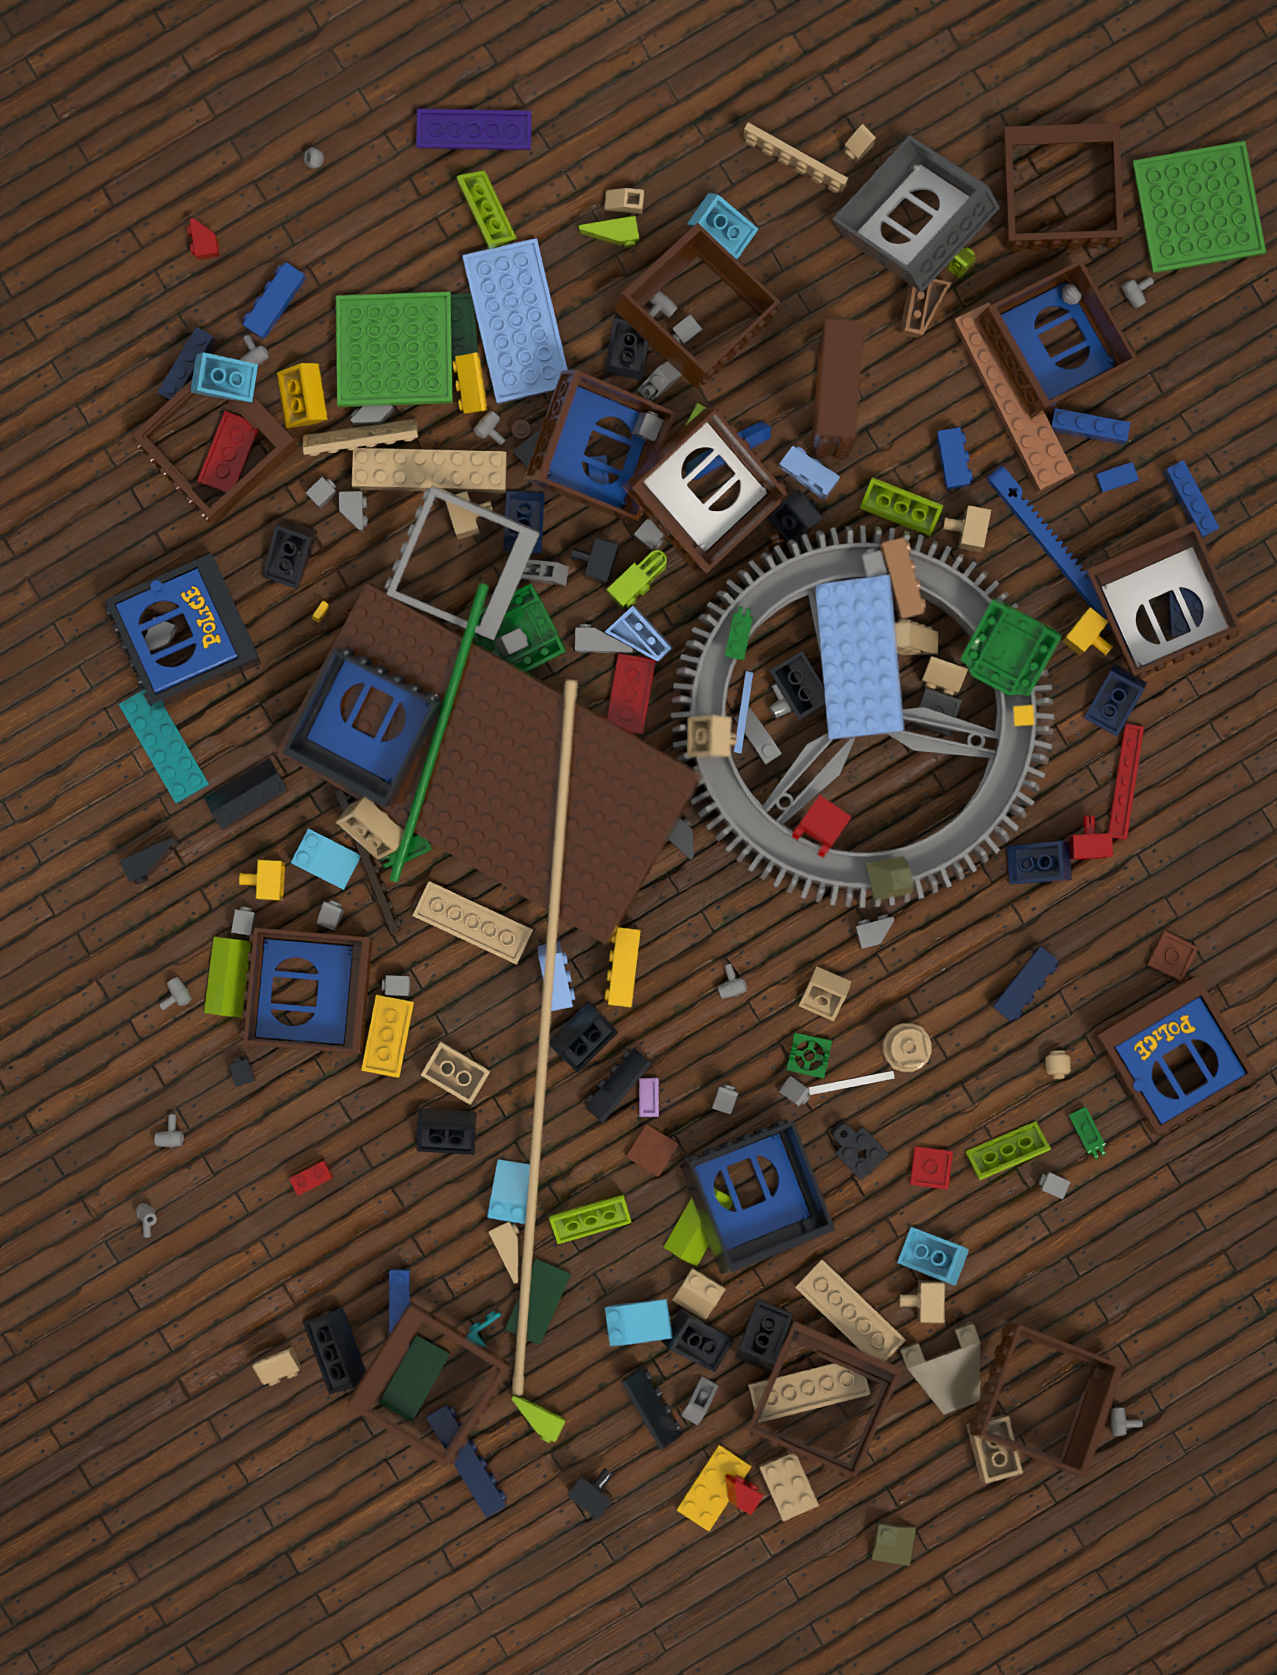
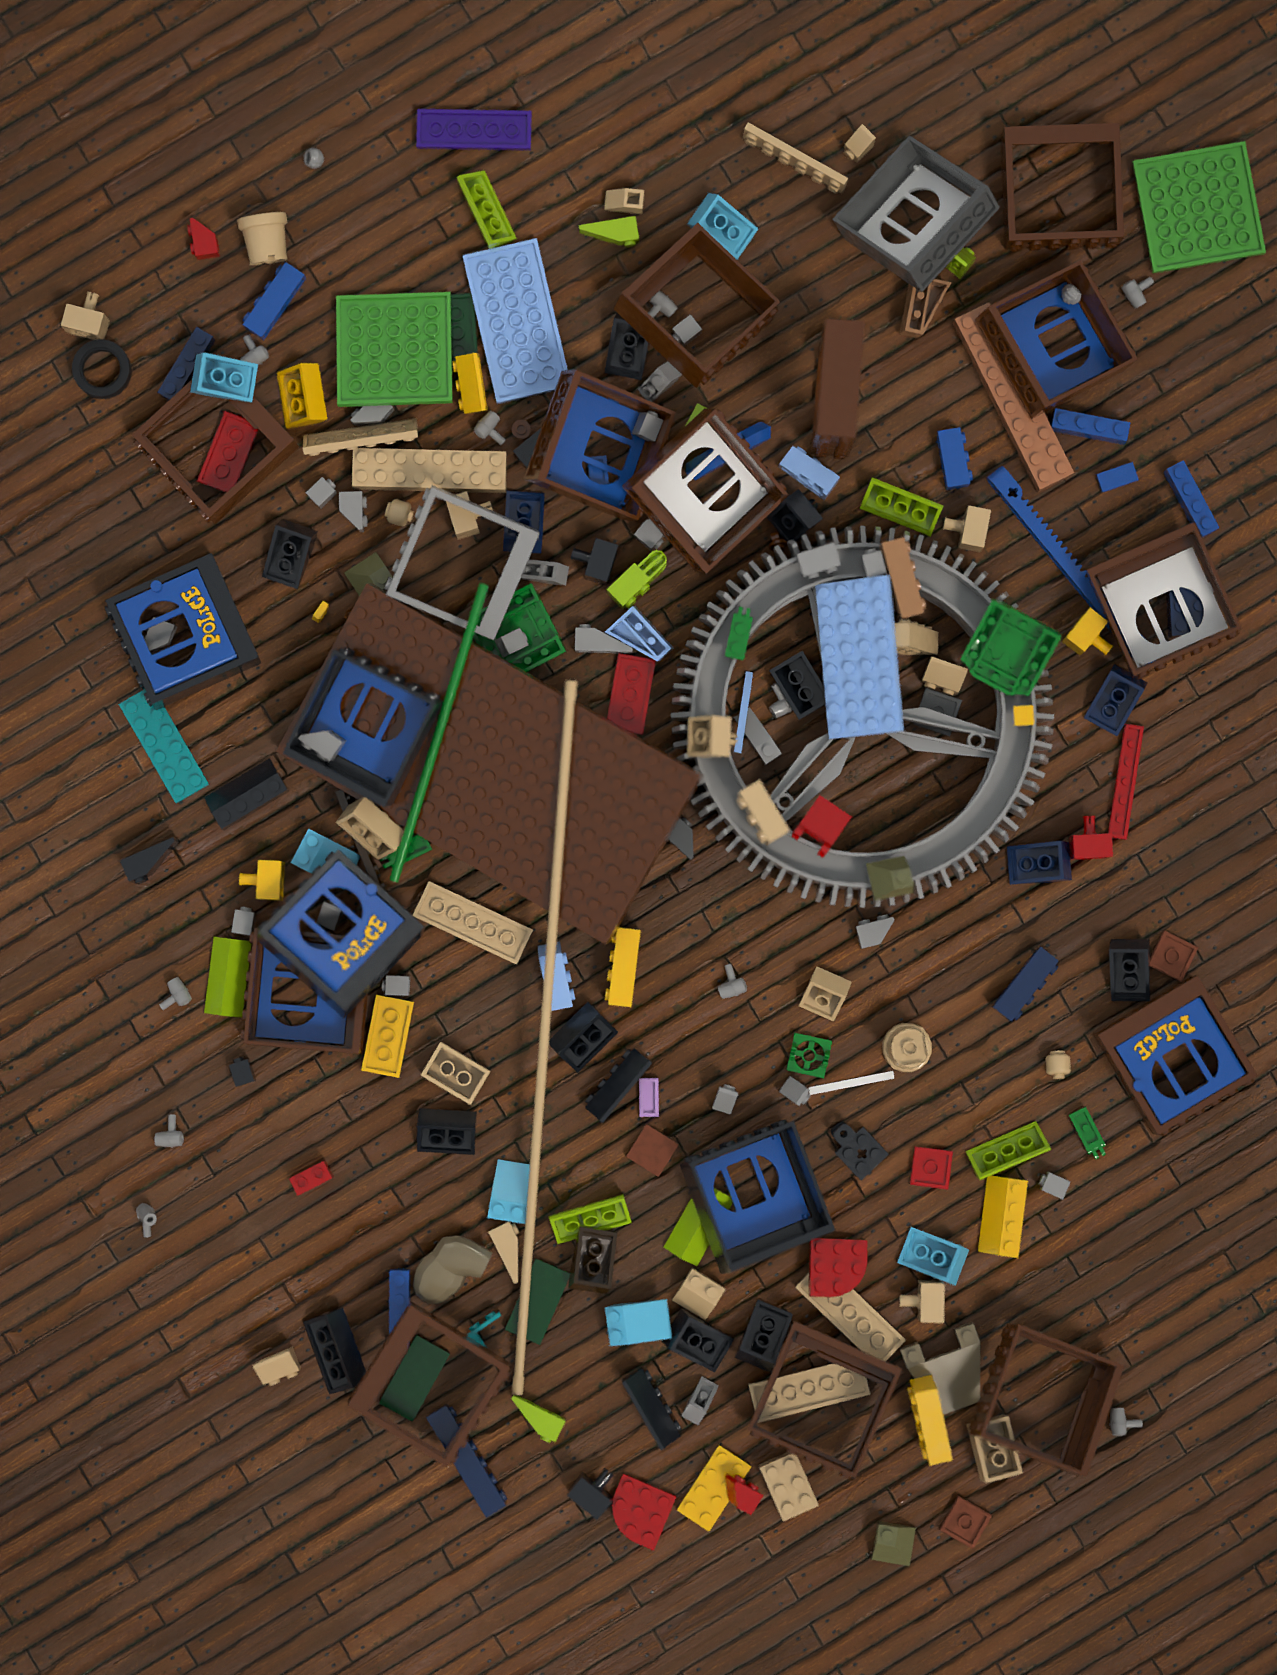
(85, 321): none -> tan brick
(101, 346): none -> black tyre
(264, 237): none -> tan piece
(325, 743): none -> light grey slope
(335, 966): none -> door
(368, 571): none -> olive slope
(399, 512): none -> tan head
(446, 1268): none -> dark tan piece
(593, 1260): none -> dark brown slope
(641, 1510): none -> red plate
(762, 813): none -> tan brick
(818, 560): none -> light grey brick
(835, 1266): none -> red plate
(929, 1420): none -> yellow brick
(965, 1522): none -> copper tile
(1002, 1216): none -> yellow slope
(1130, 969): none -> black slope

